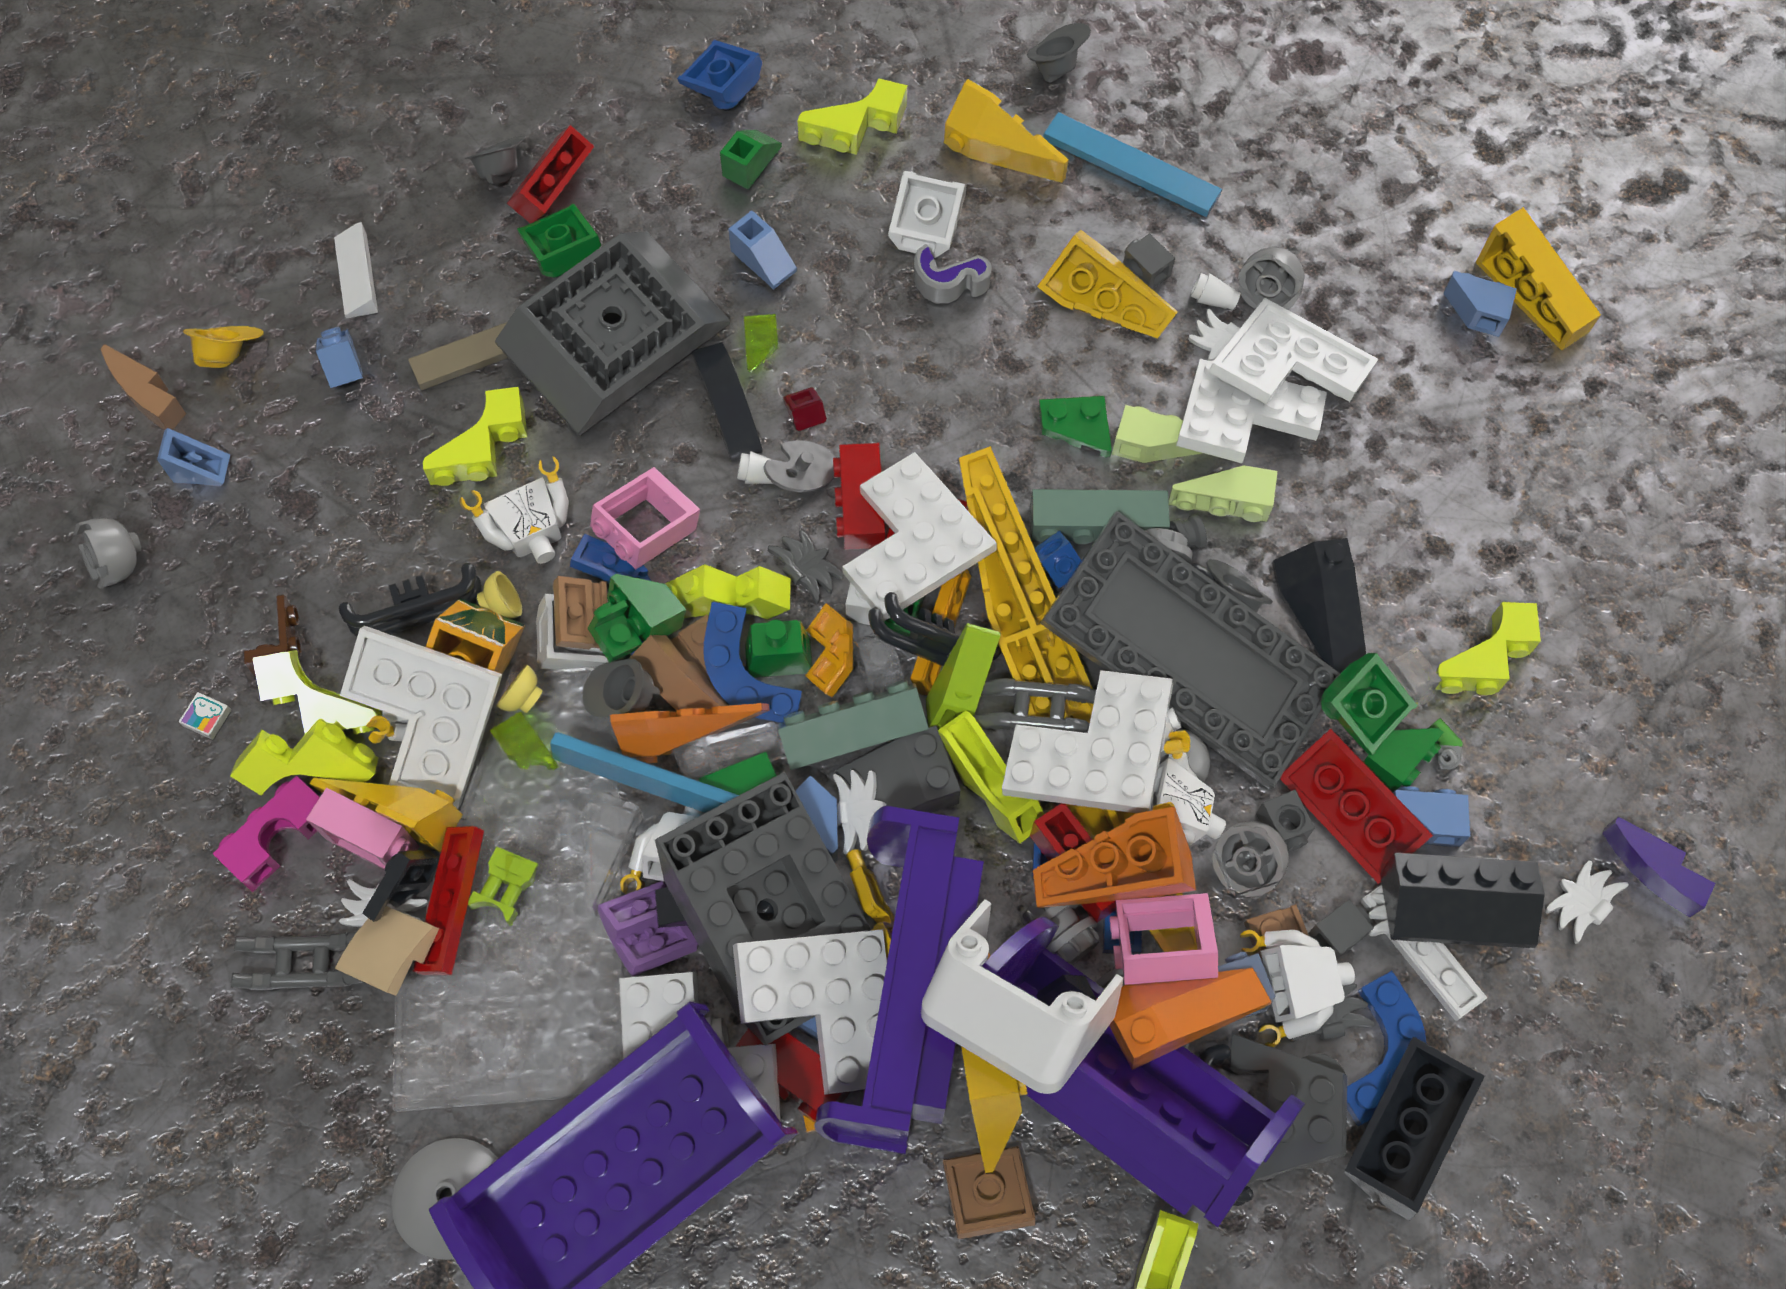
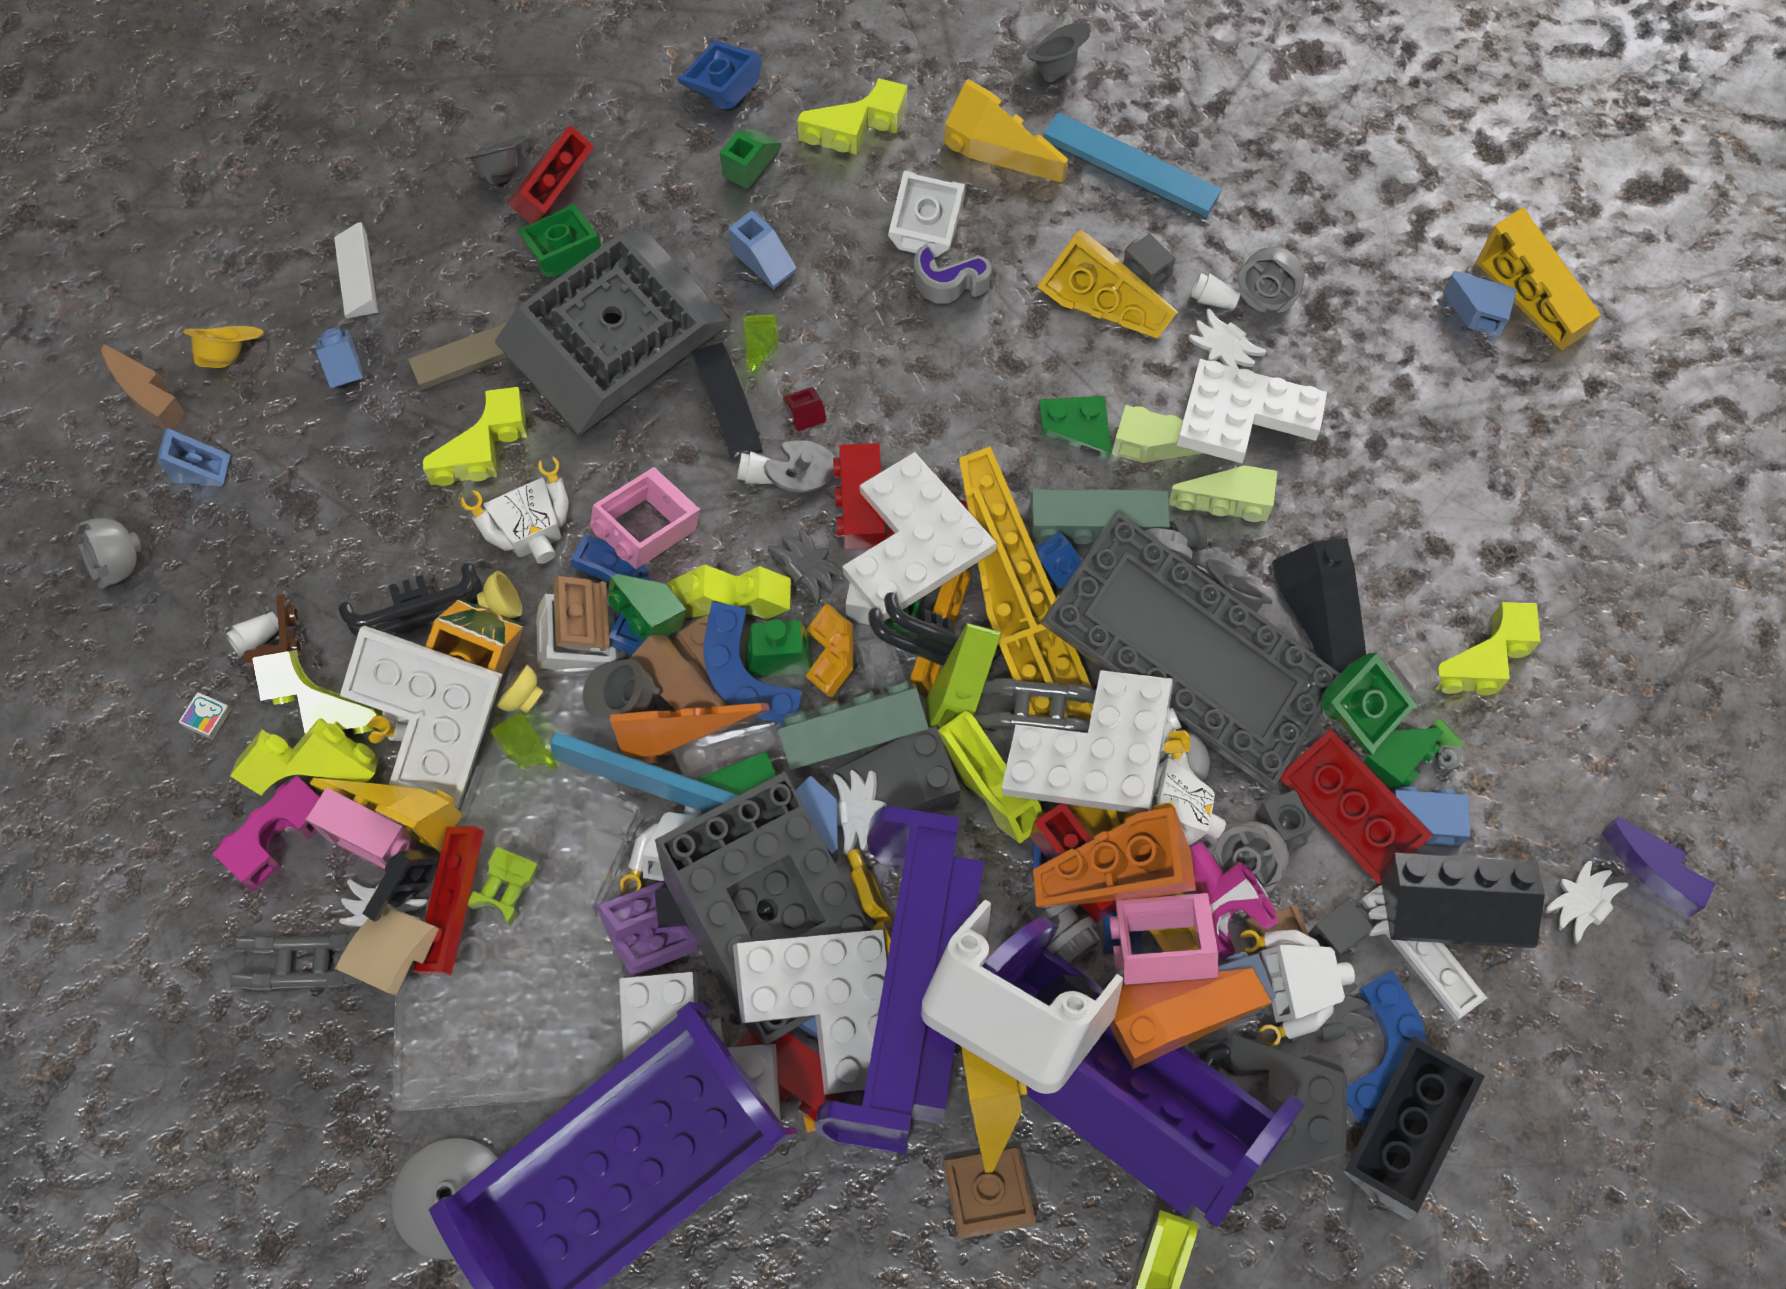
(252, 632): none -> white cone
(613, 631): green bracket -> none
(1228, 893): none -> dark pink connector
(1281, 342): white plate -> none

